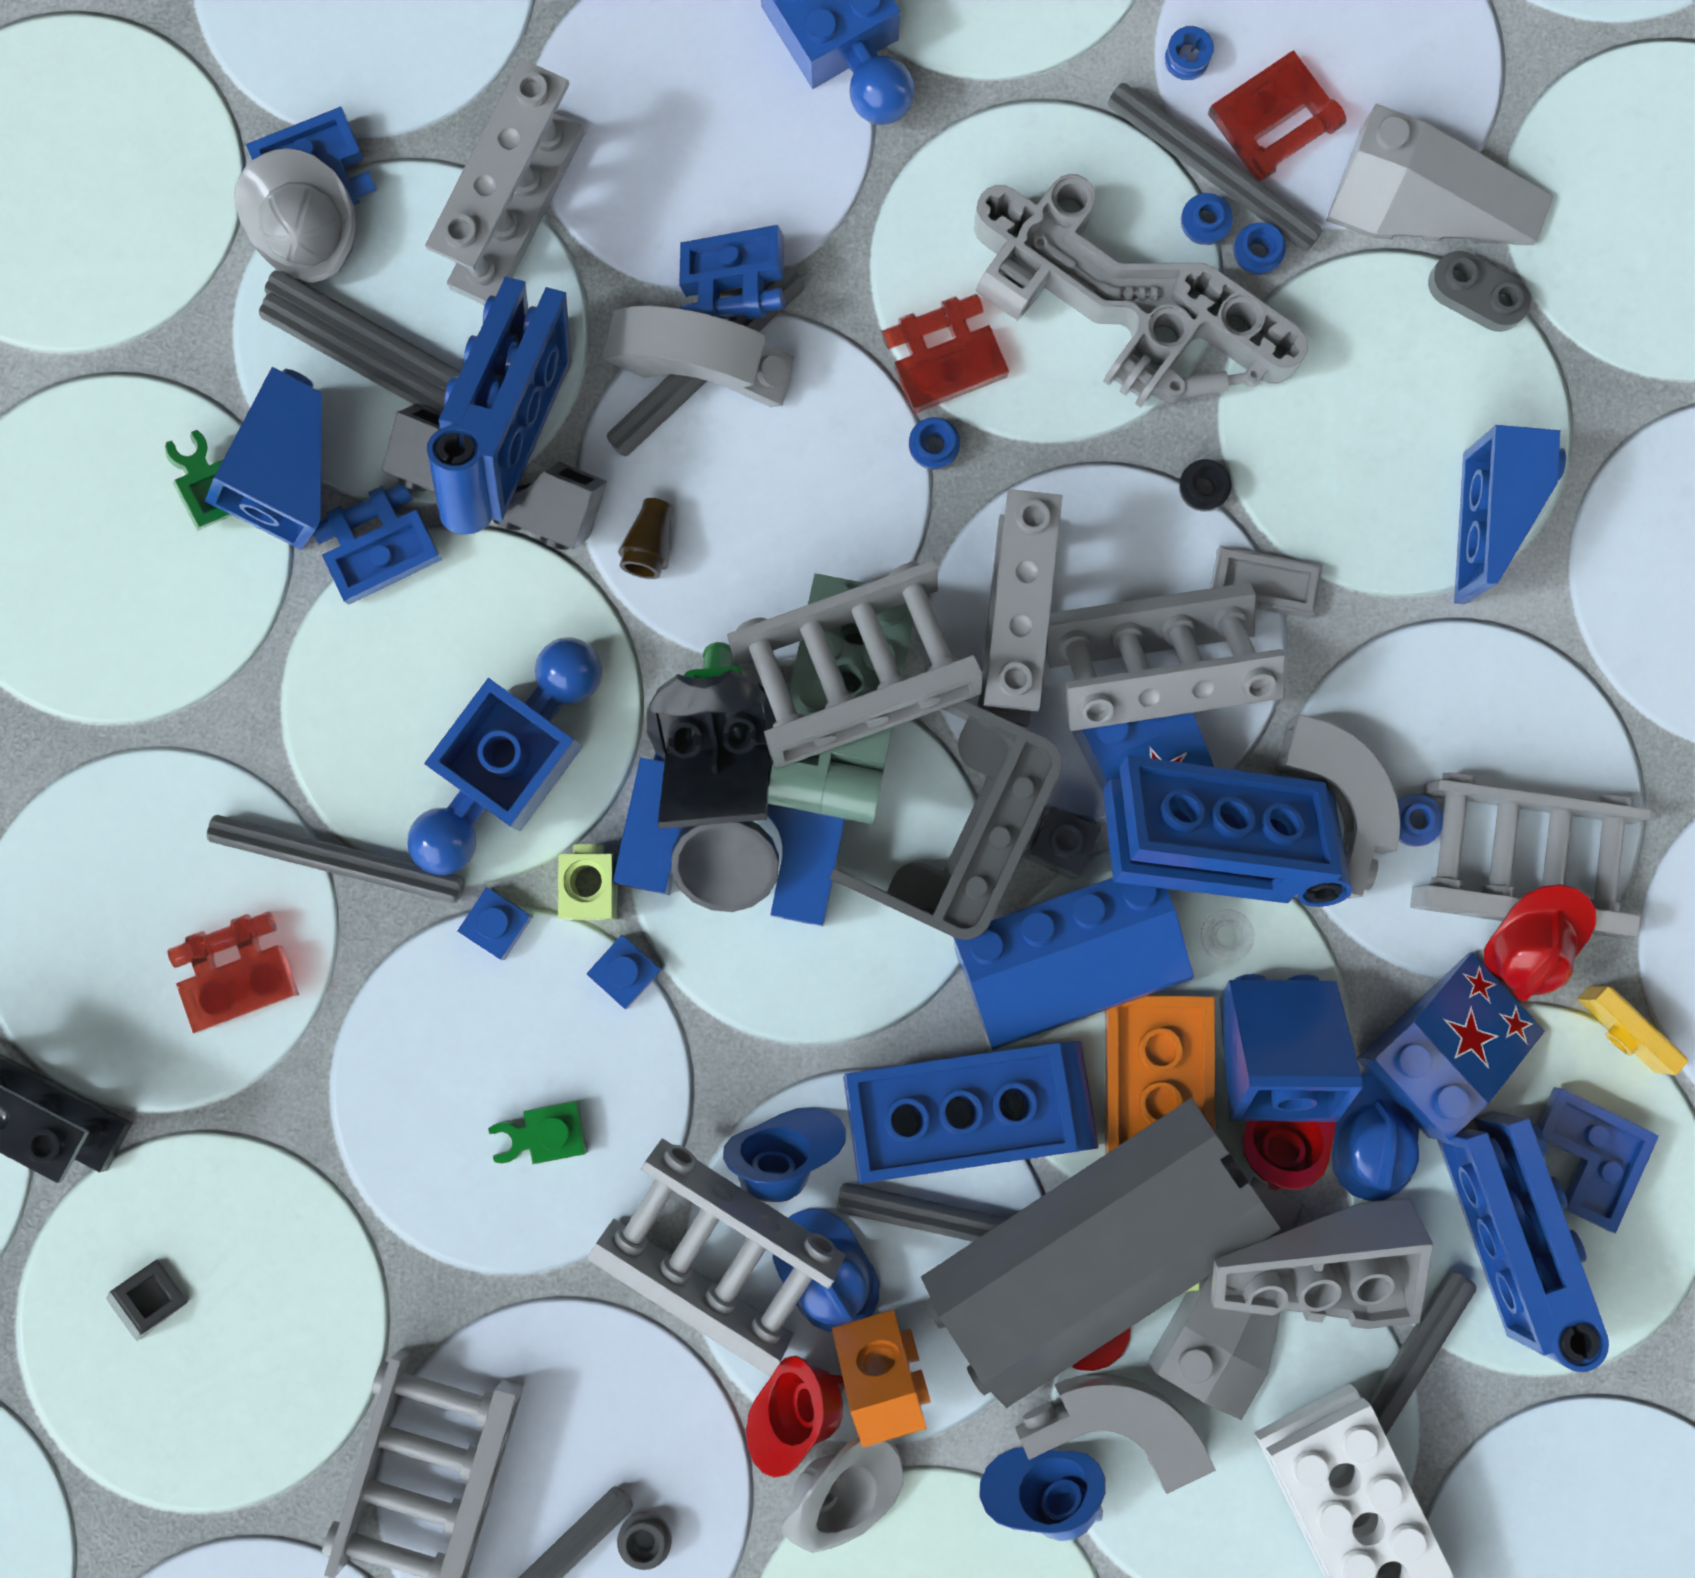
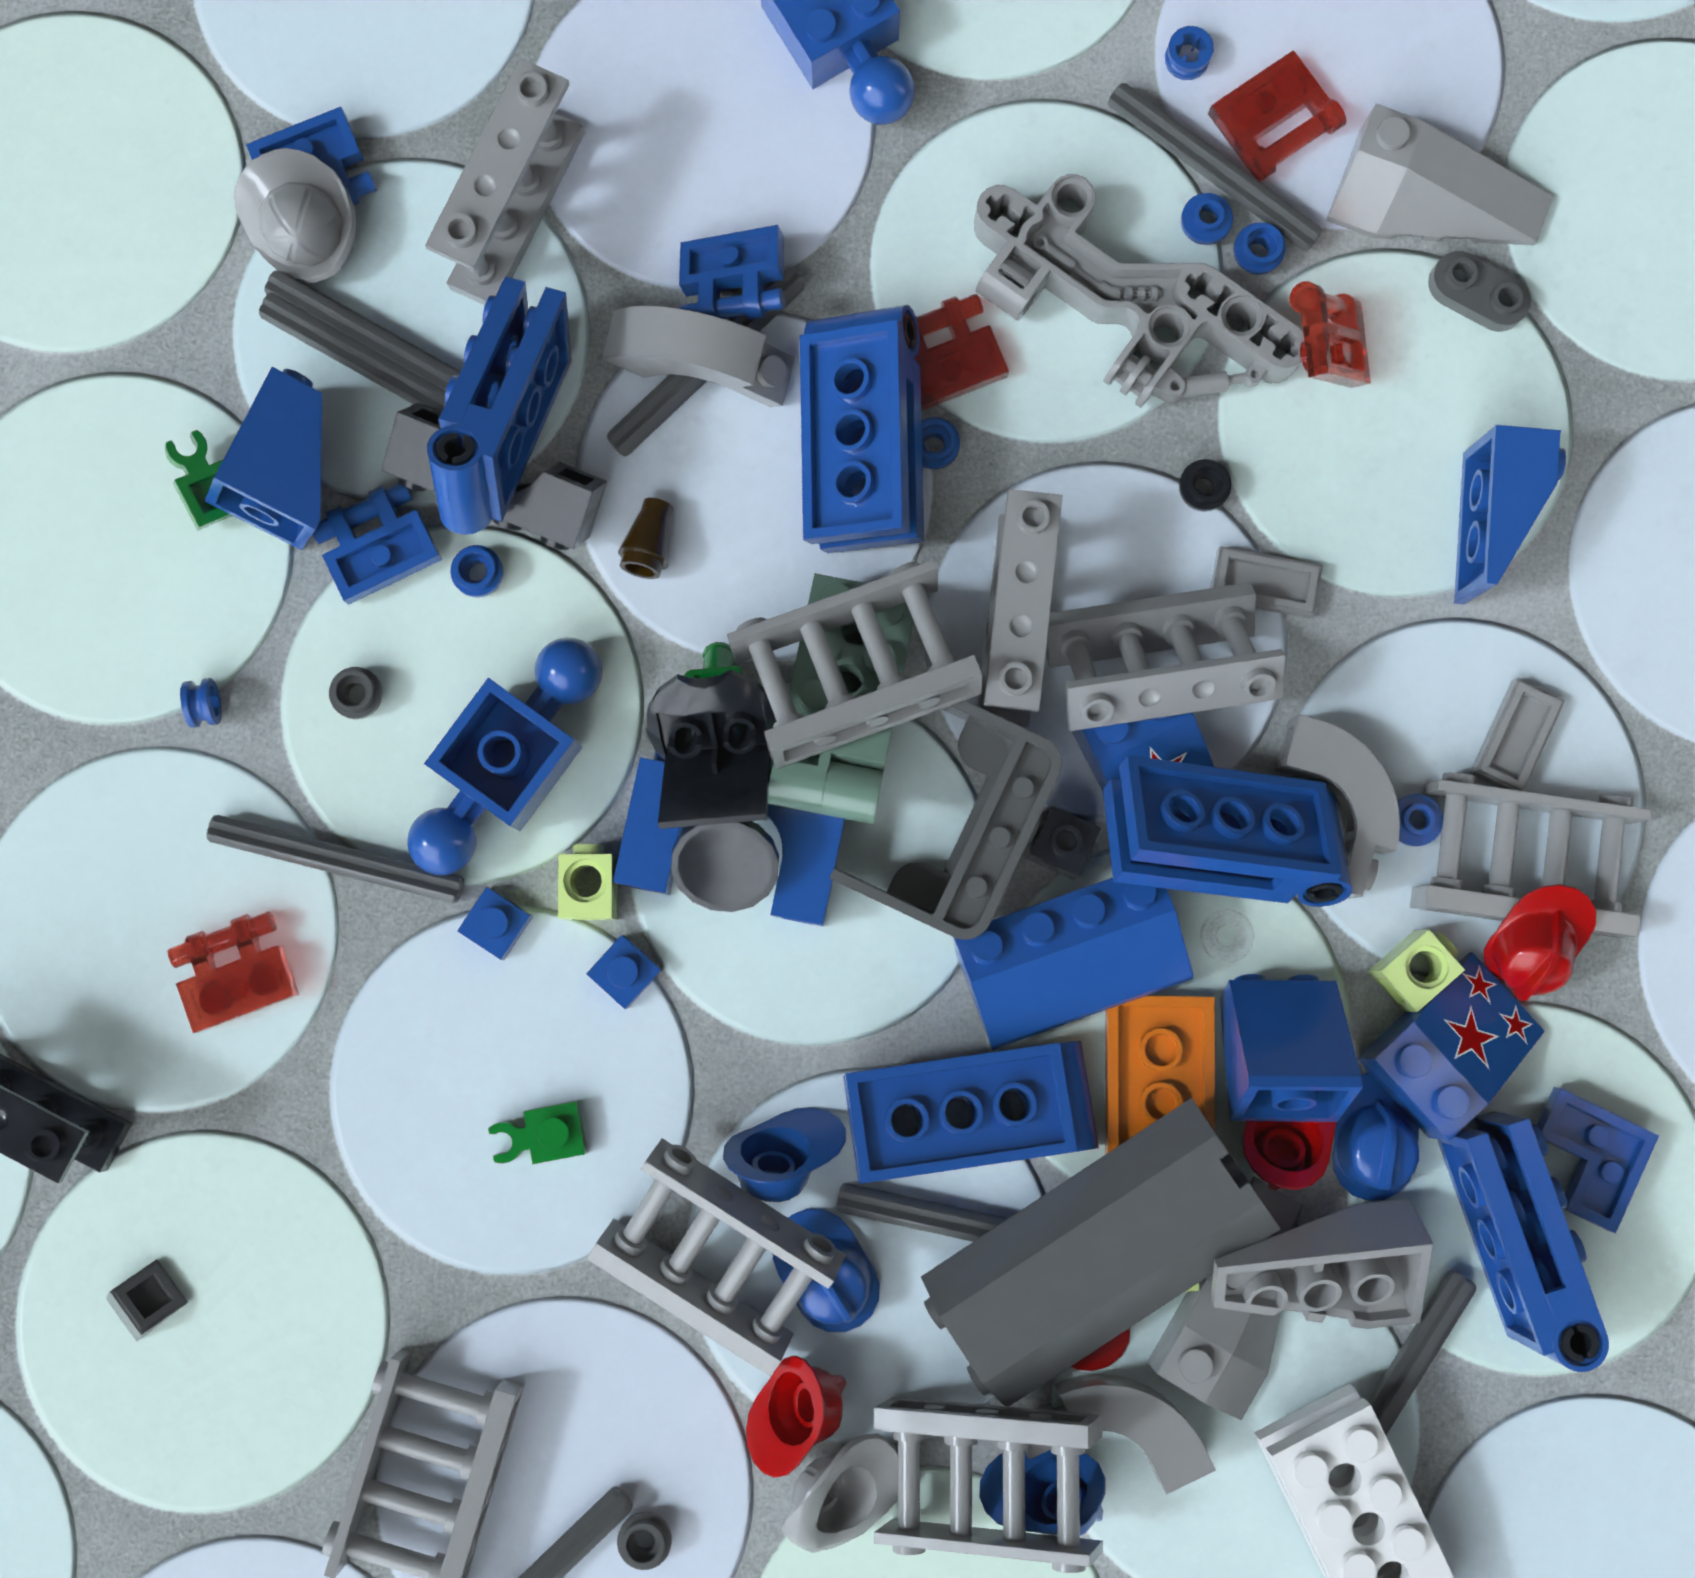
(201, 702): none -> blue bush
(344, 682): none -> dark grey plate
(466, 560): none -> blue plate
(861, 431): none -> blue hinge
(879, 1379): orange brick -> none
(1015, 1432): none -> light grey fence
(1331, 350): none -> clear red plate
(1394, 969): none -> yellowish green brick
(1517, 736): none -> light grey tile
(1632, 1031): yellow plate -> none

